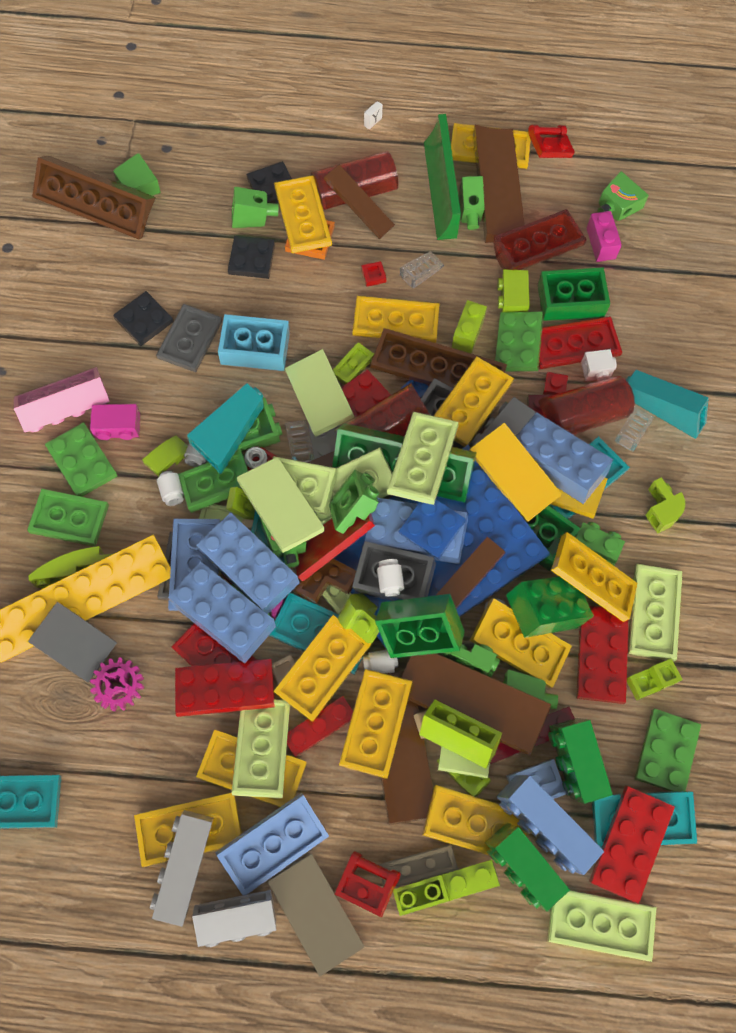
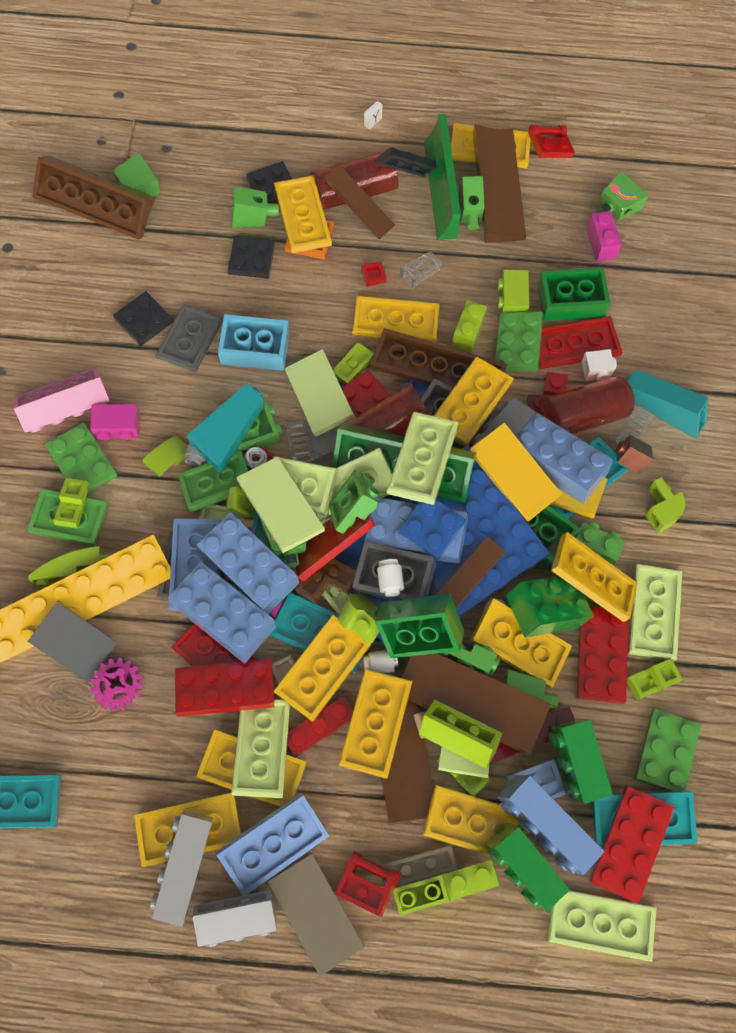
(71, 503): none -> lime slope
(170, 488): white brick -> none
(407, 162): none -> black plate
(538, 241): clear red brick -> none
(634, 454): none -> copper brick

